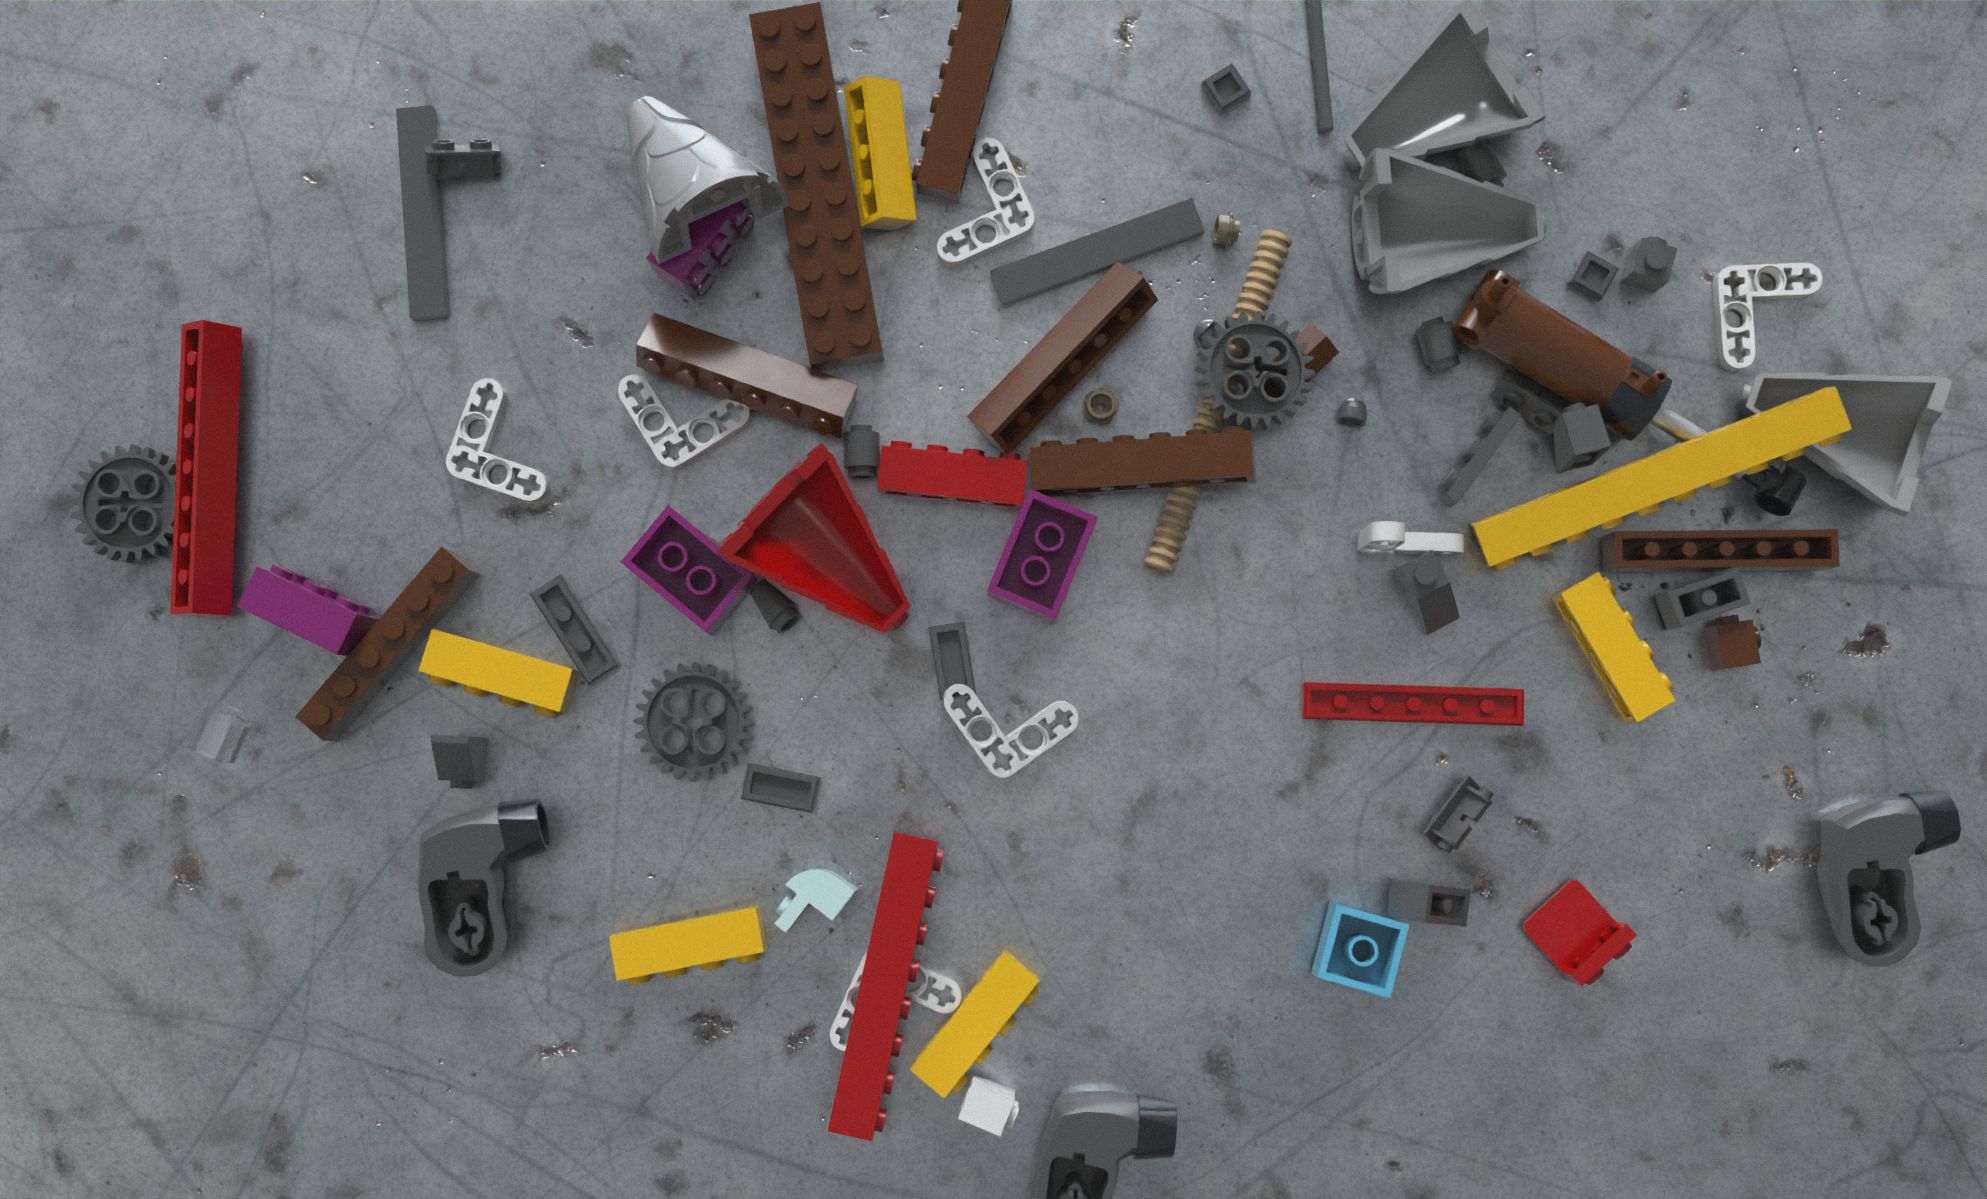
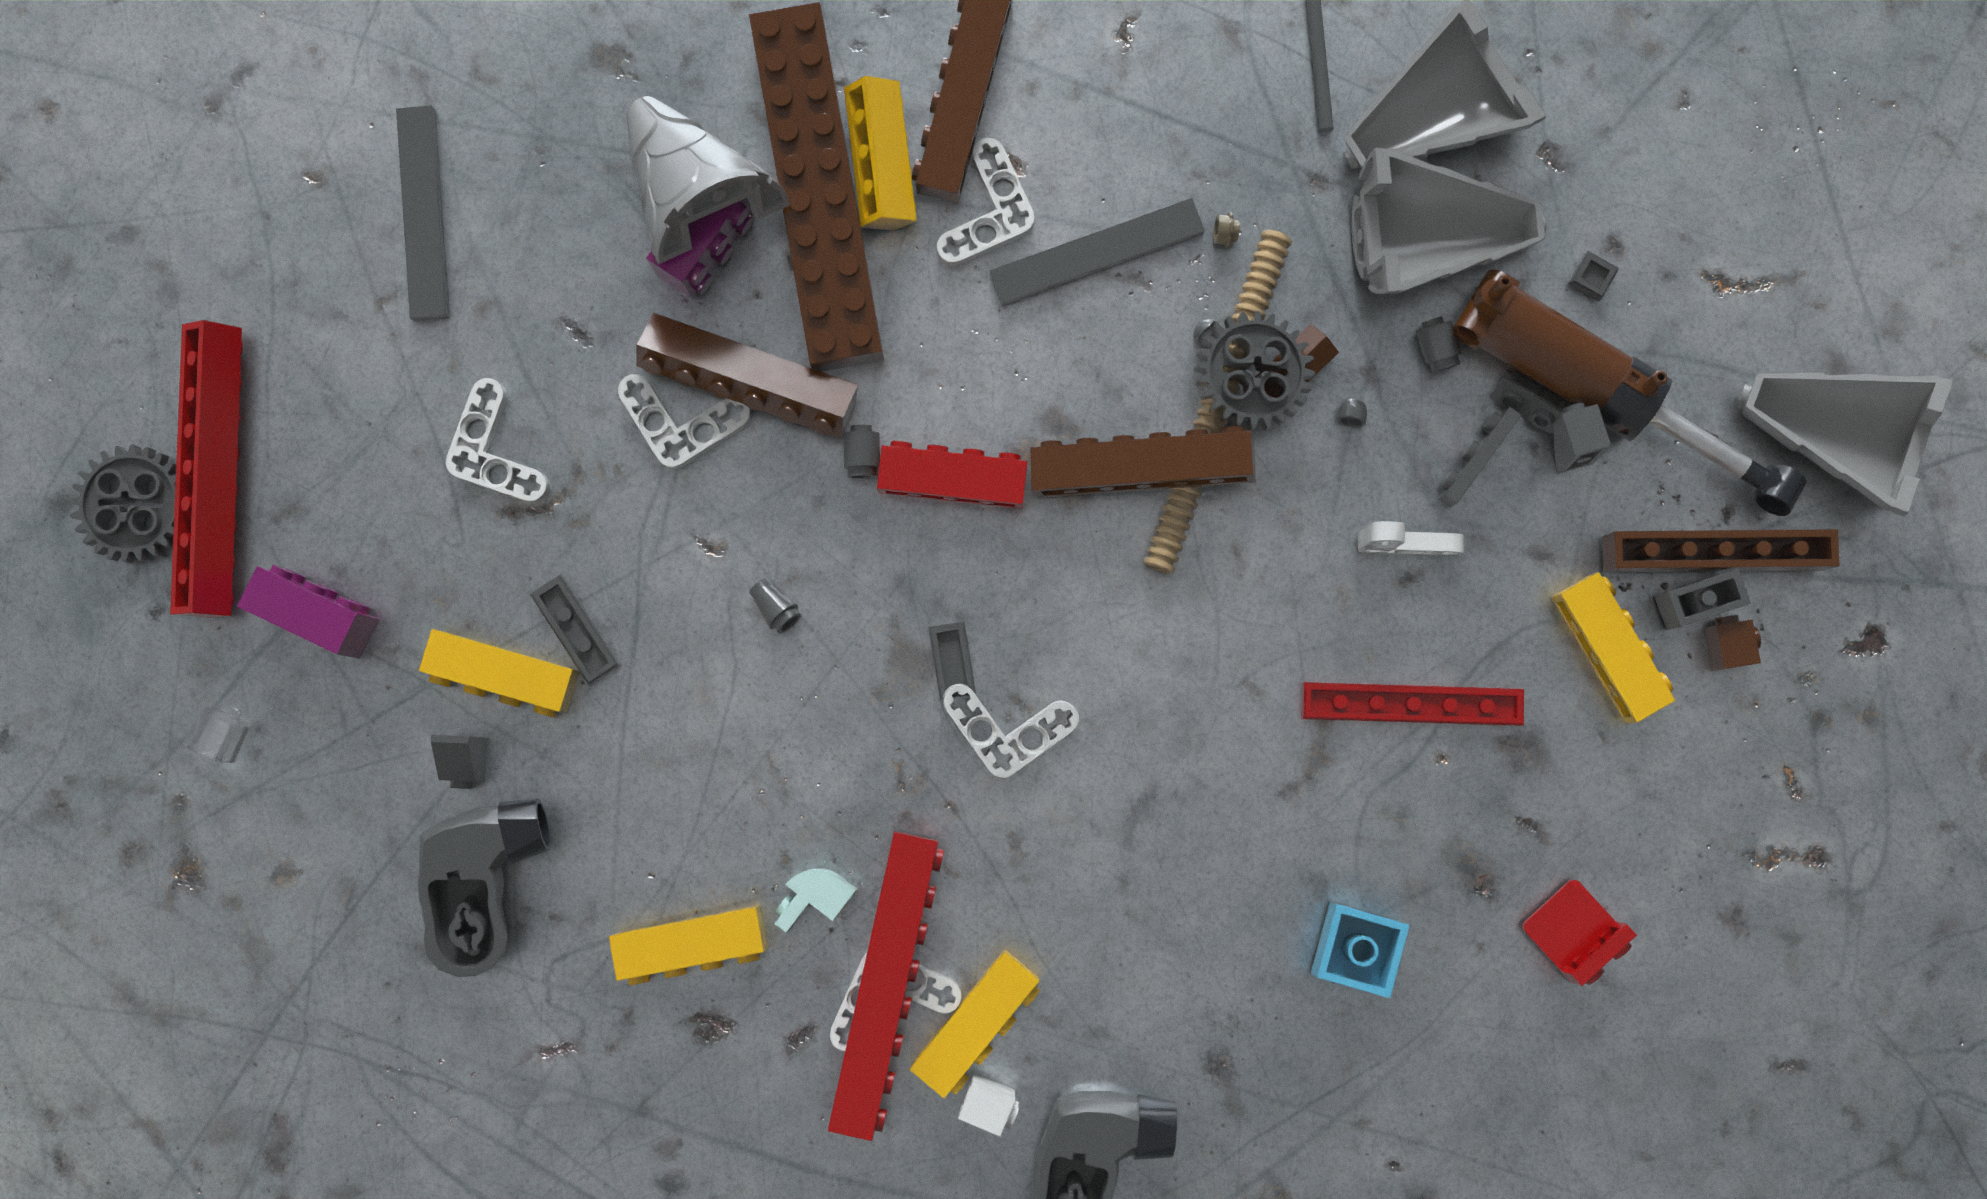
(387, 645): reddish brown brick -> none
(449, 156): dark grey hinge -> none
(660, 721): dark grey gear -> none
(688, 570): magenta brick -> none
(780, 788): dark grey tile -> none
(820, 545): red cone -> none
(1042, 555): magenta brick -> none
(1062, 357): reddish brown brick -> none
(1103, 396): dark tan plate -> none
(1226, 88): dark grey tile -> none
(1428, 591): dark grey slope -> none
(1428, 902): dark grey slope -> none
(1447, 827): dark grey hinge -> none
(1481, 163): dark grey brick -> none
(1649, 264): dark grey brick -> none
(1661, 476): yellow brick -> none
(1749, 290): white beam -> none
(1868, 871): dark grey piece -> none

